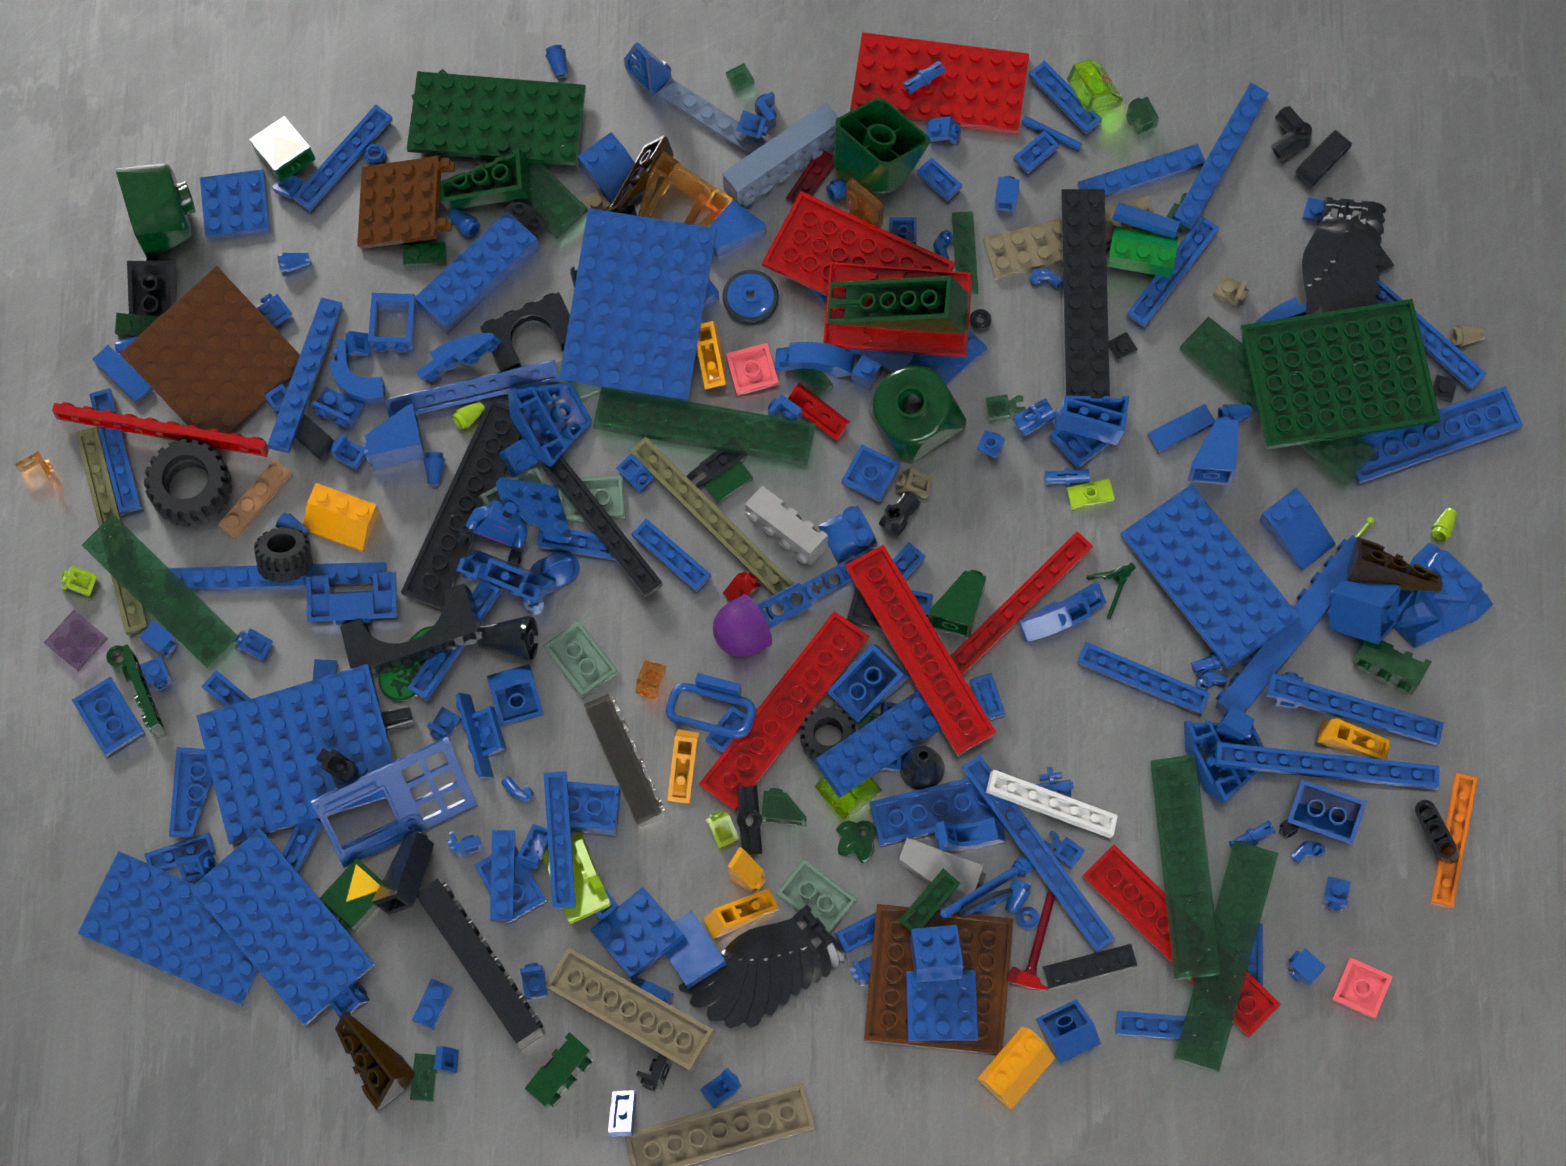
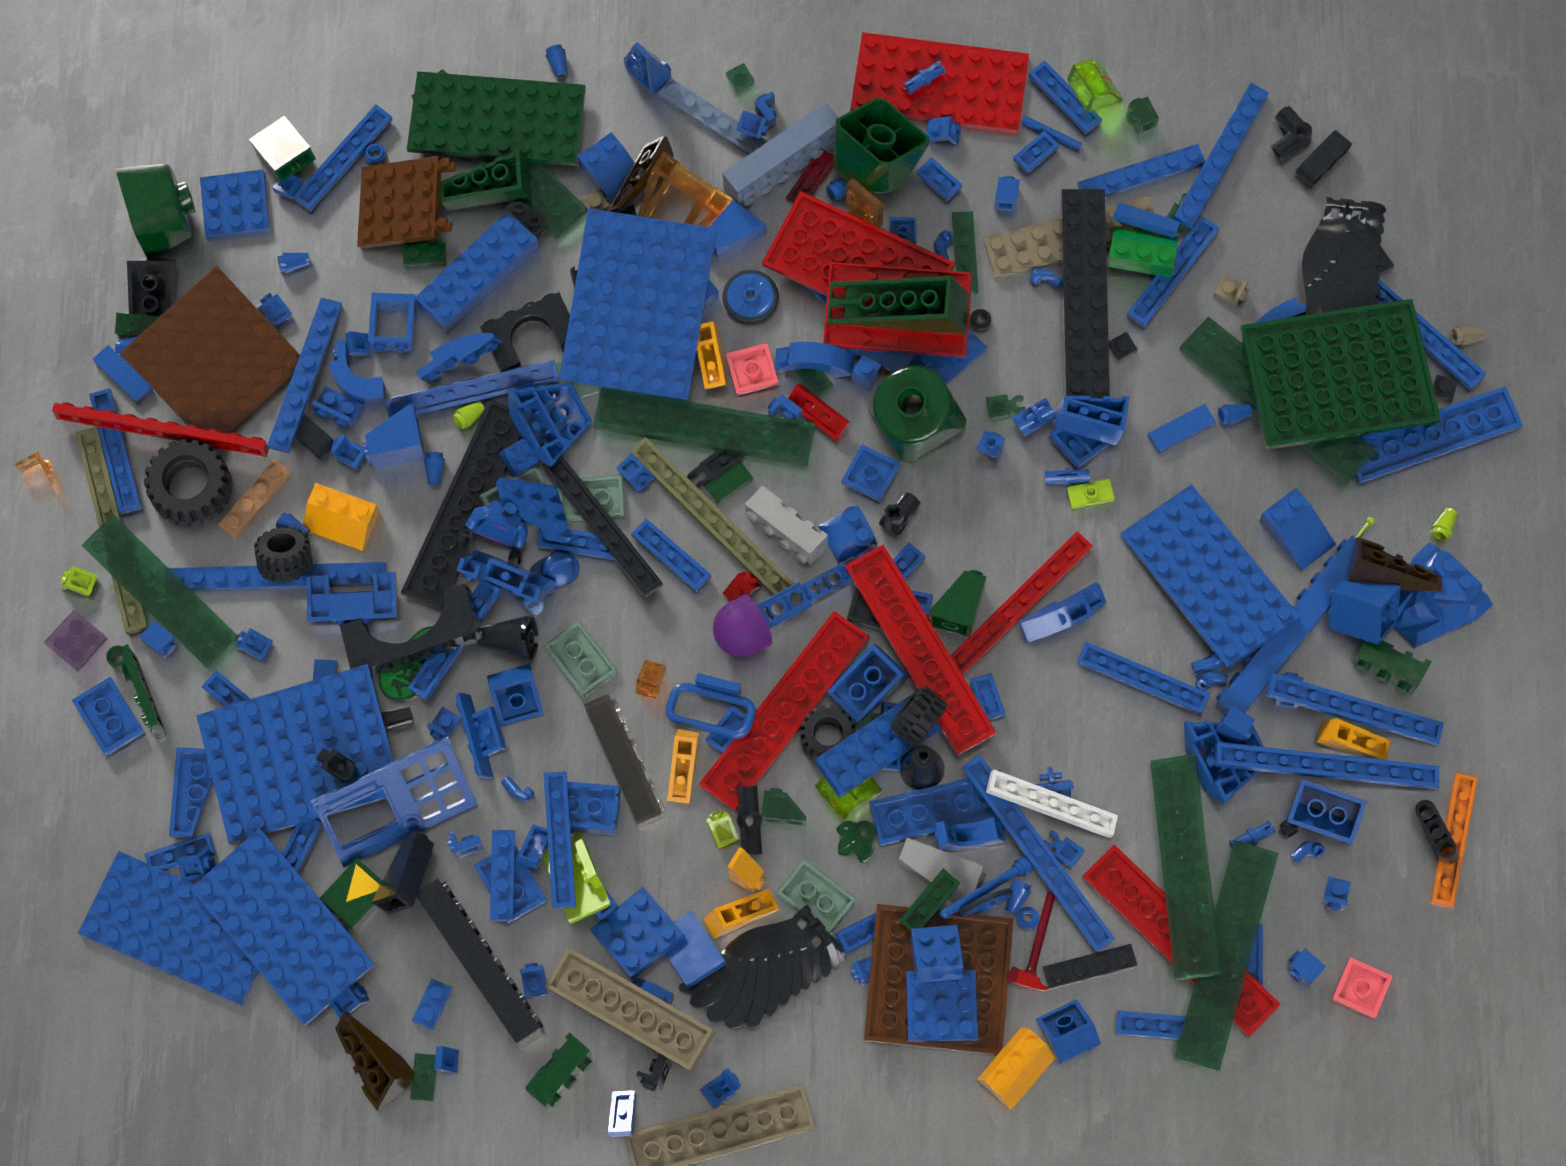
(156, 674): blue brick -> none
(276, 397): blue plate -> none
(465, 223): blue cone -> none
(914, 483): dark tan bracket -> none
(918, 716): none -> black tyre
(1119, 575): dark green plant -> none
(1218, 454): blue slope -> none
(1313, 210): blue plate -> none

